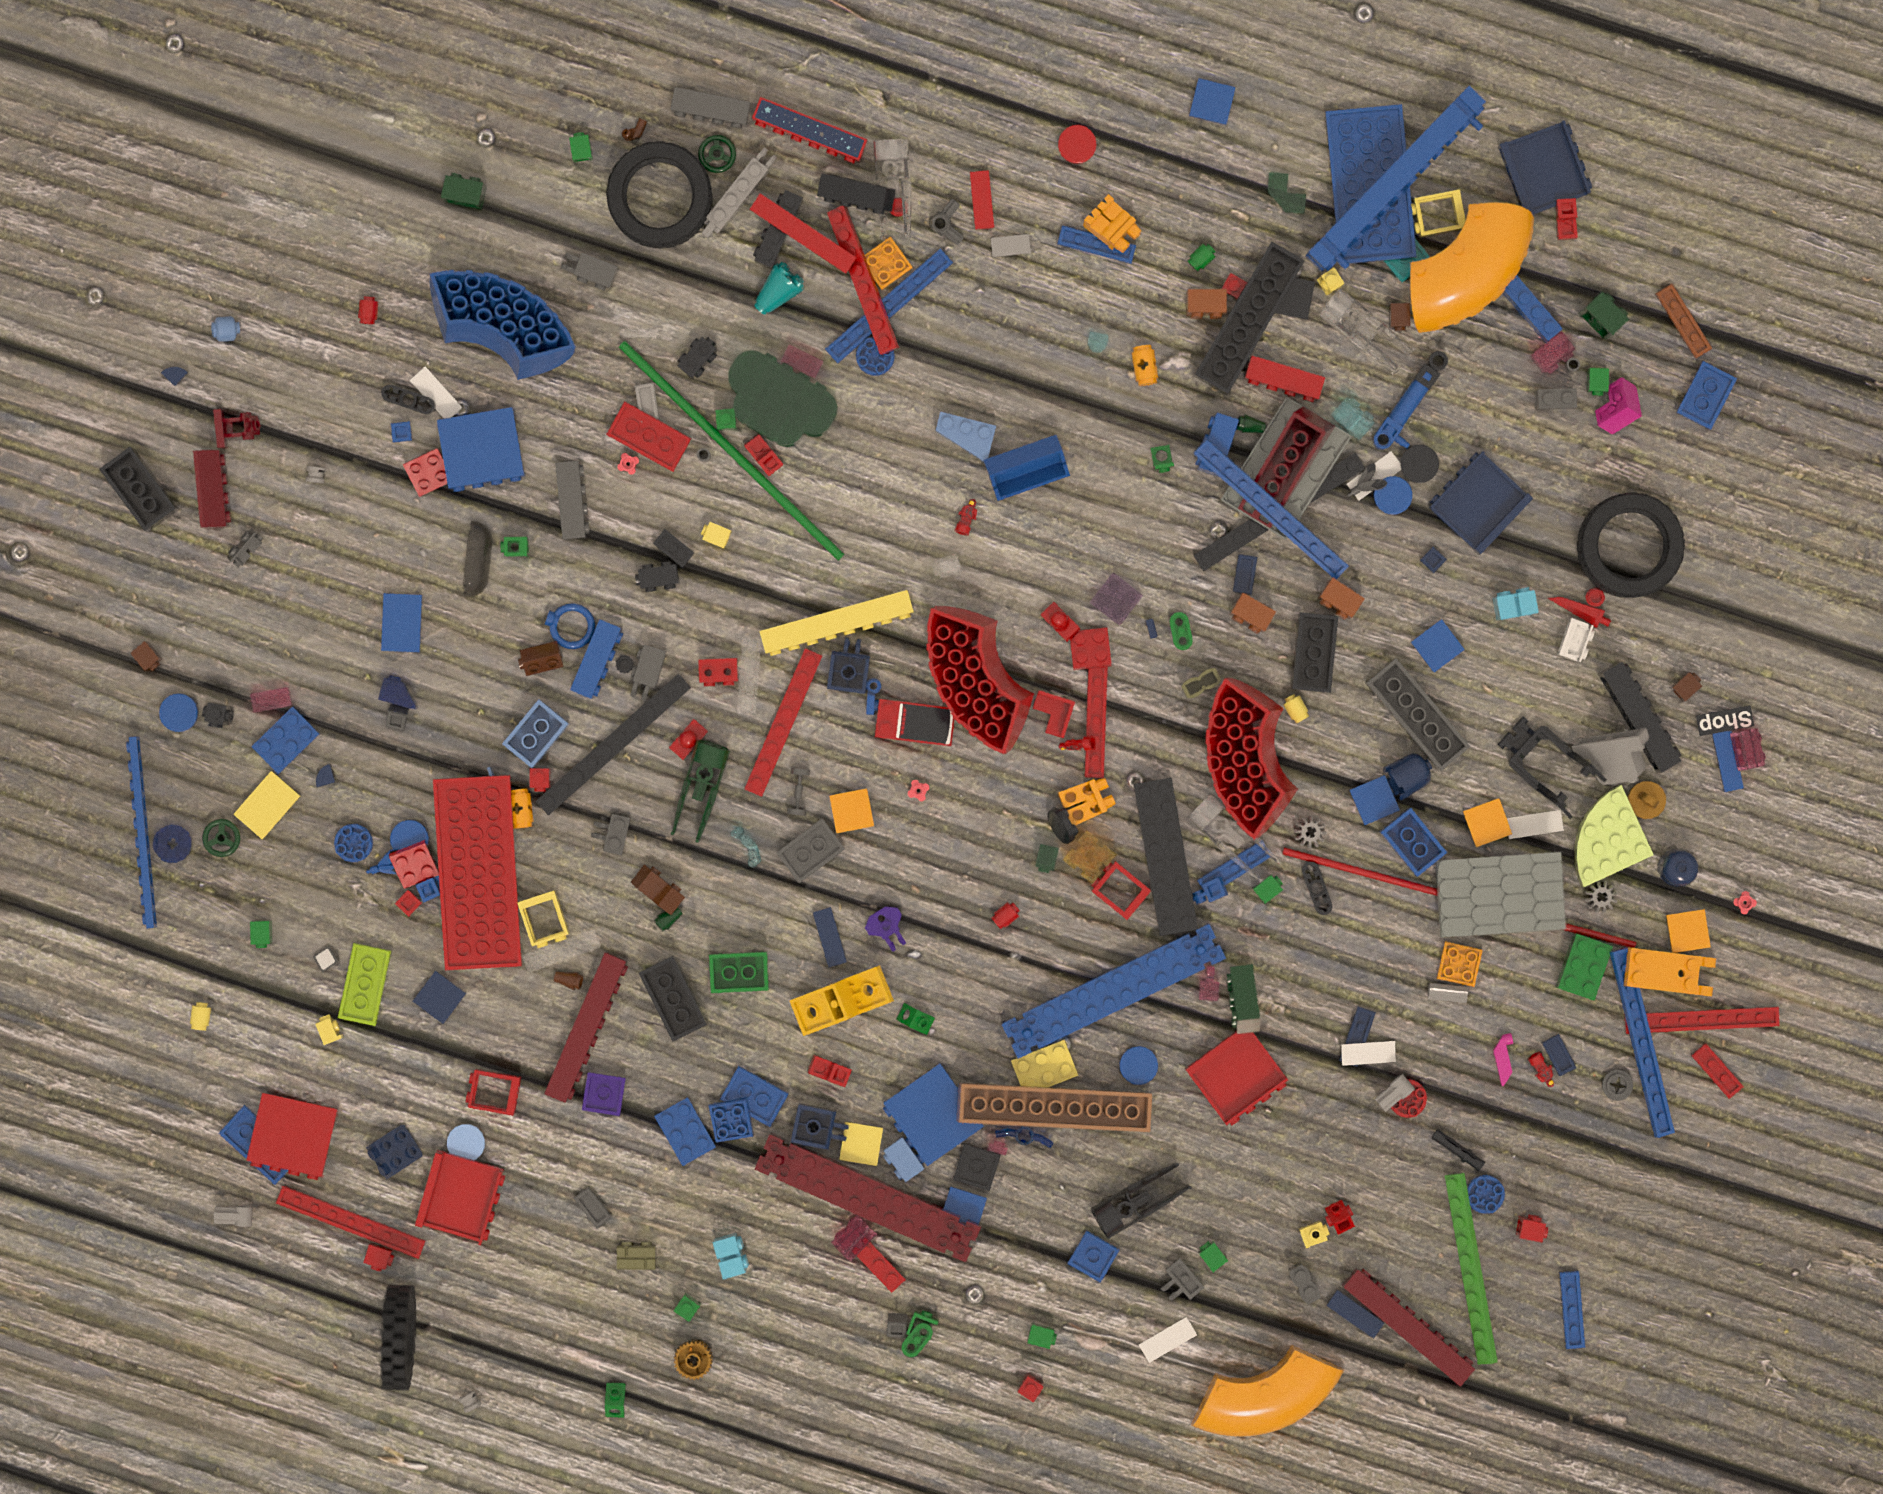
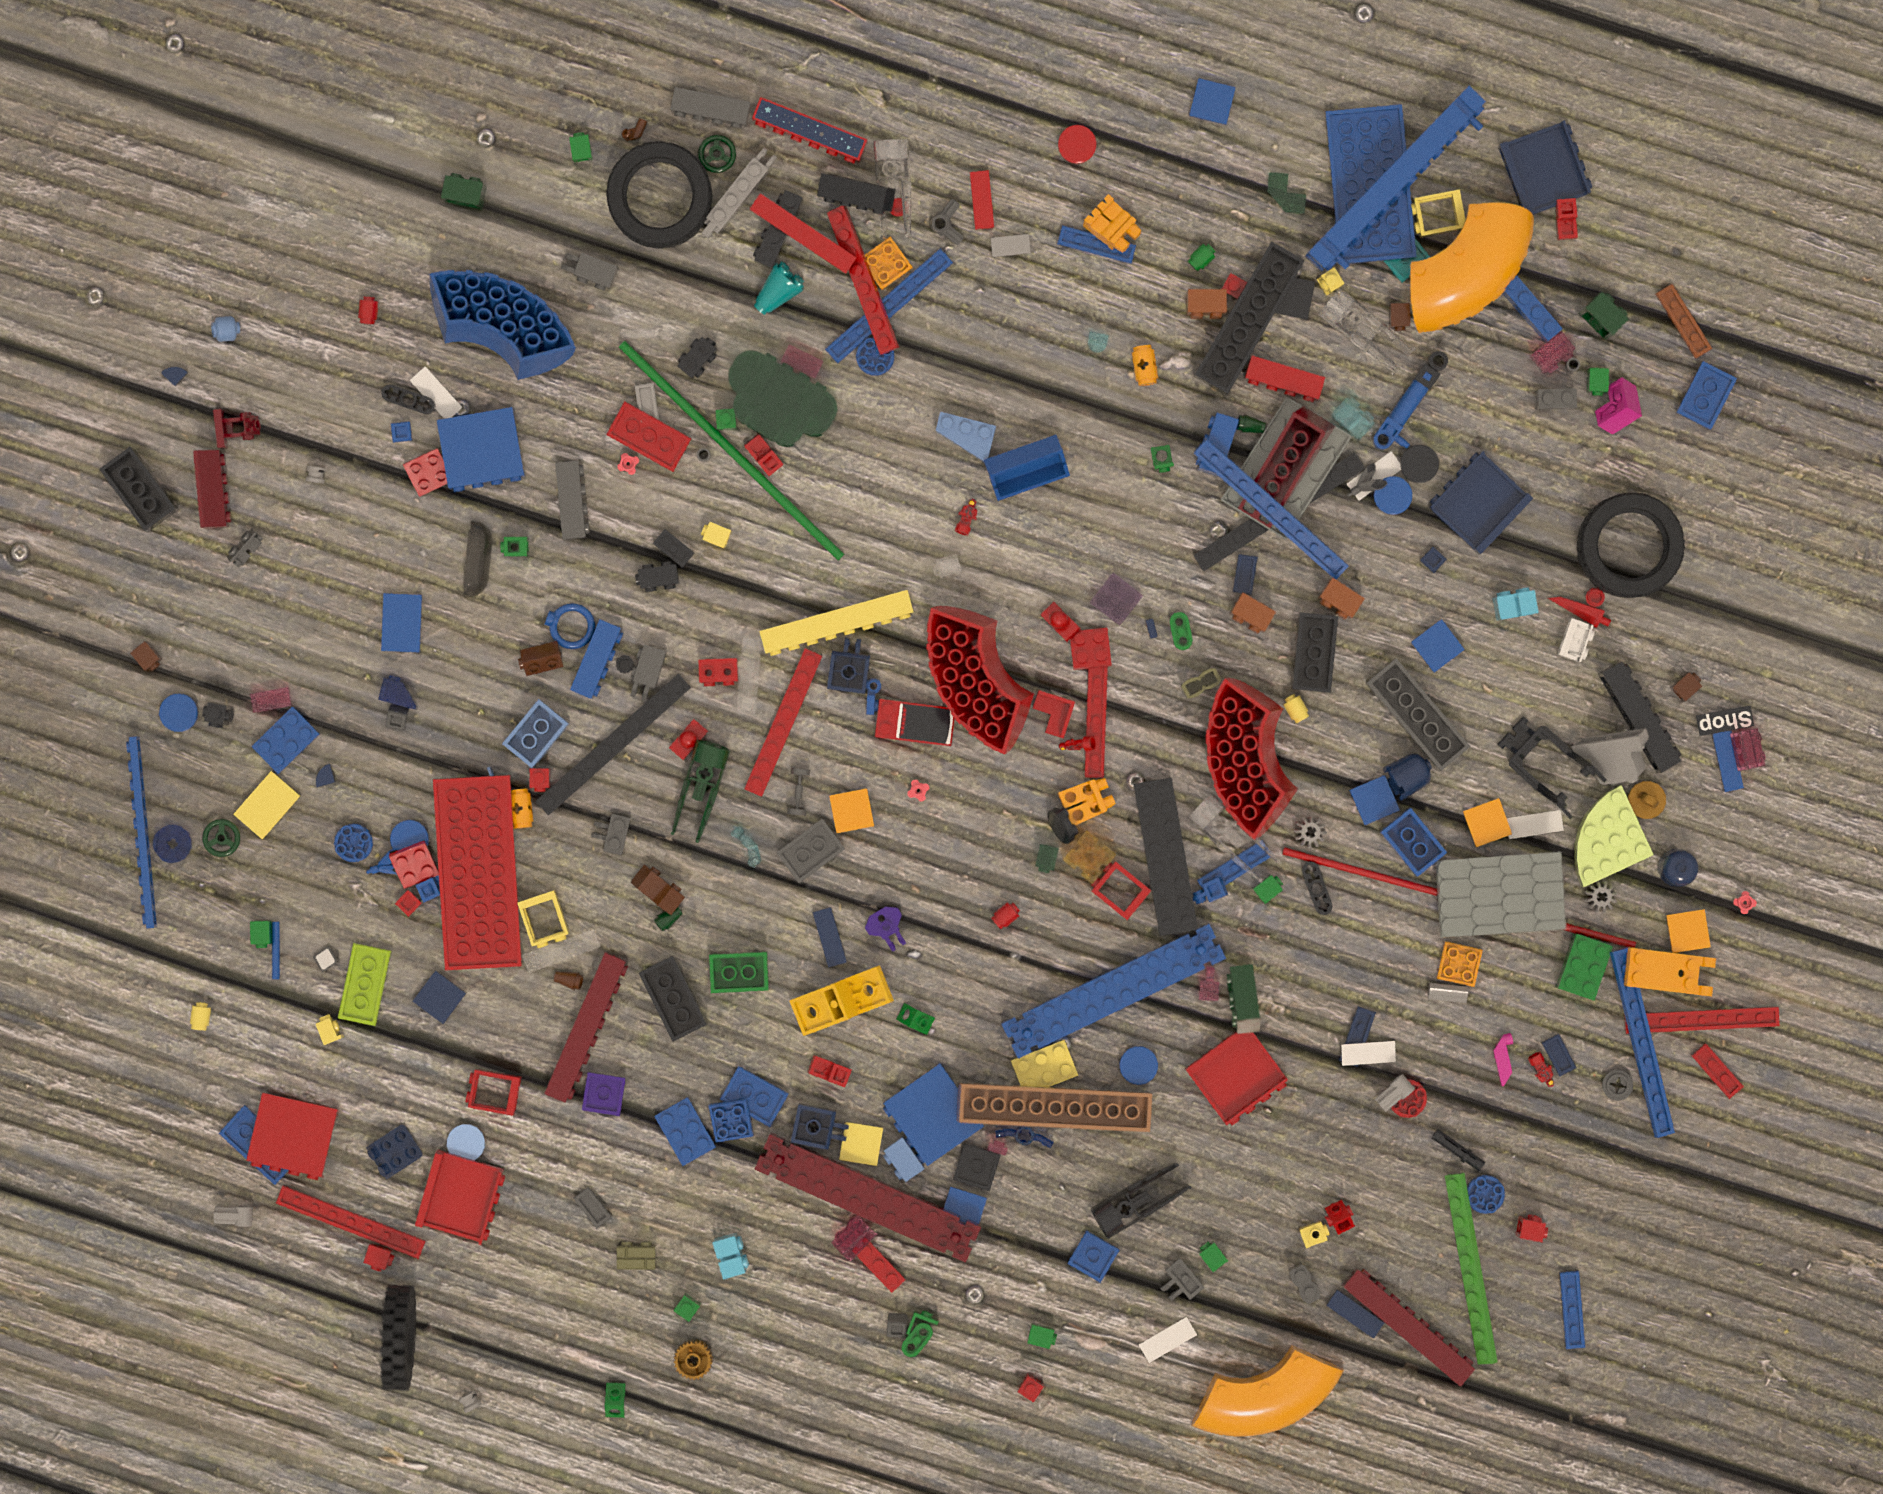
(275, 950): none -> blue bar

